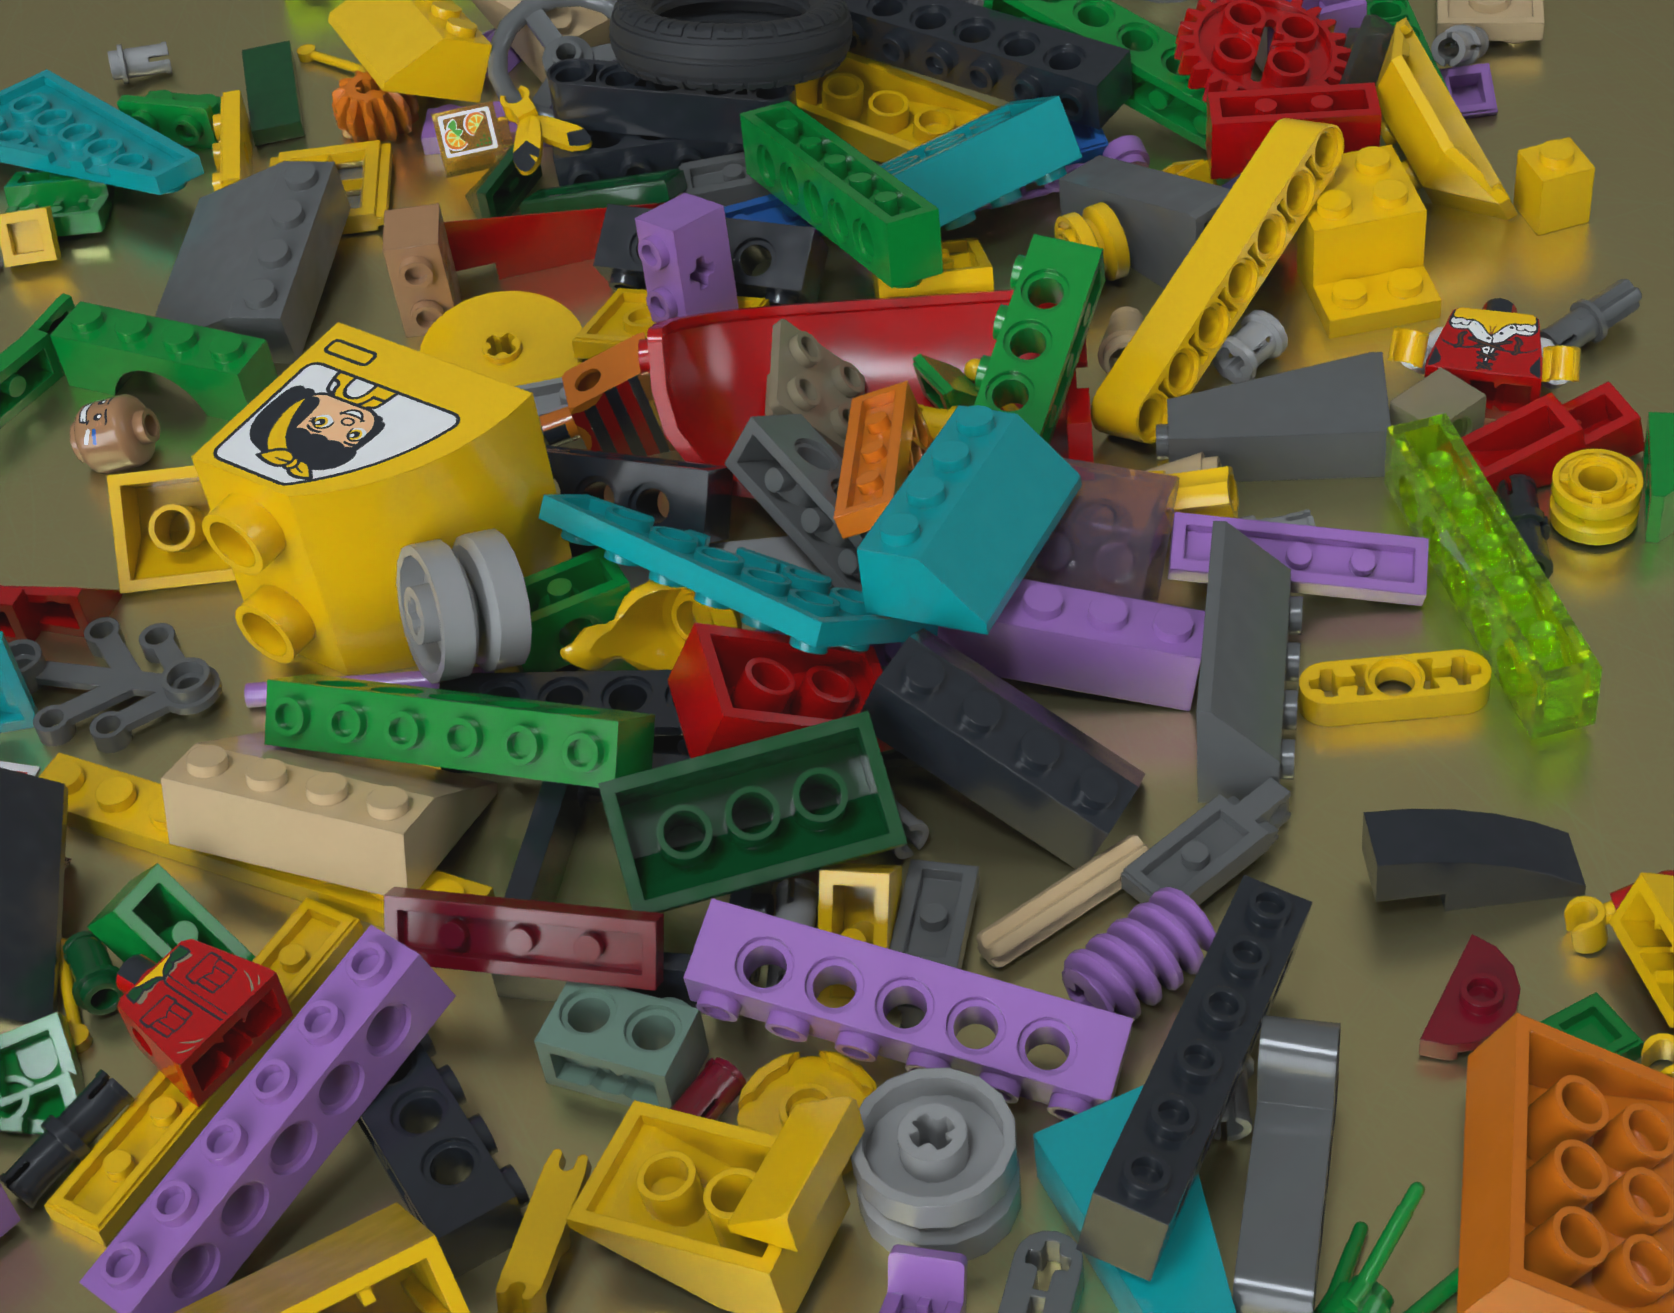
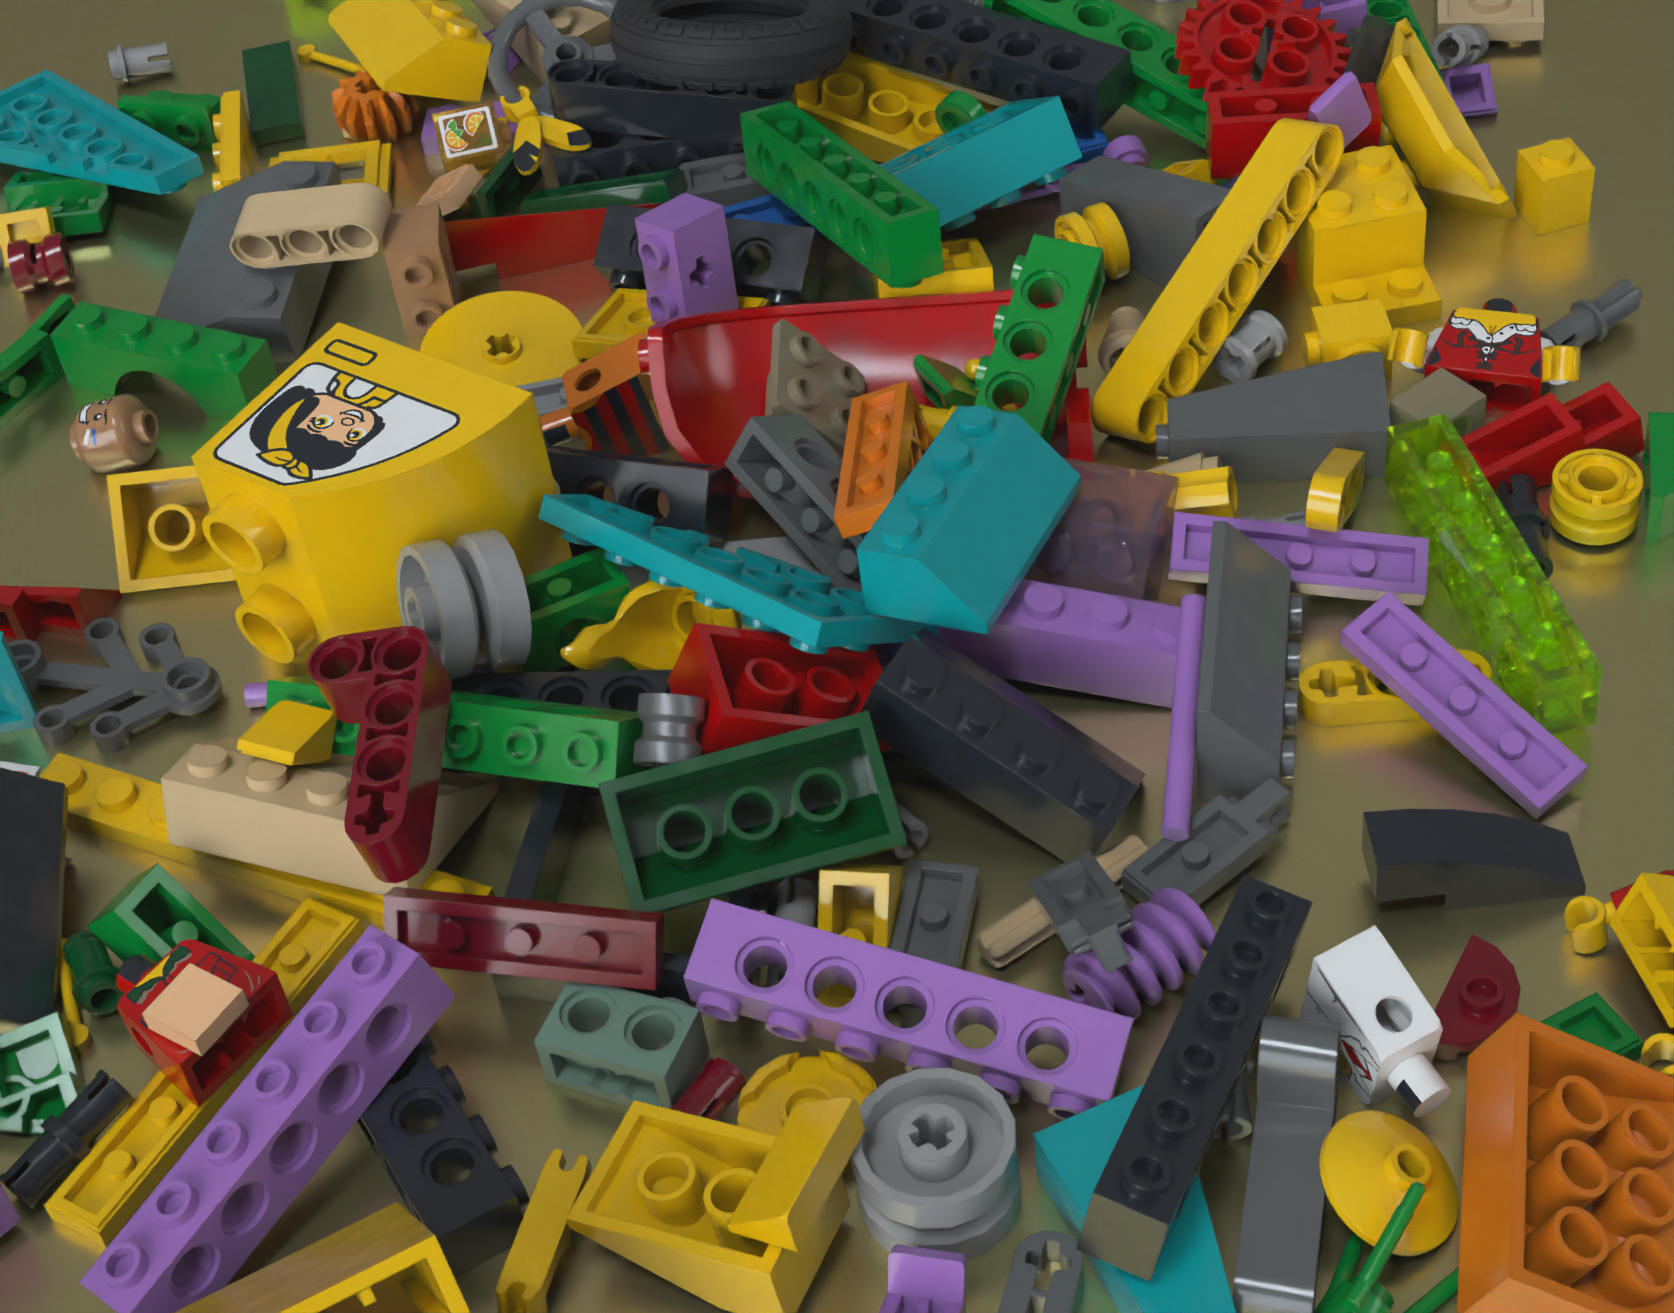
(41, 262): none -> dark red wheel
(195, 1009): none -> light nougat tile
(291, 734): none -> yellow slope
(311, 225): none -> tan beam
(402, 700): none -> dark red beam
(452, 188): none -> light nougat tile
(668, 728): none -> flat silver wheel
(957, 110): none -> green tile
(1085, 909): none -> dark grey hinge
(1184, 721): none -> medium lavender bar
(1335, 490): none -> yellow beam
(1343, 106): none -> medium lavender slope
(1348, 331): none -> yellow brick
(1368, 1169): none -> yellow dish
(1384, 1022): none -> white torso
(1463, 705): none -> medium lavender plate

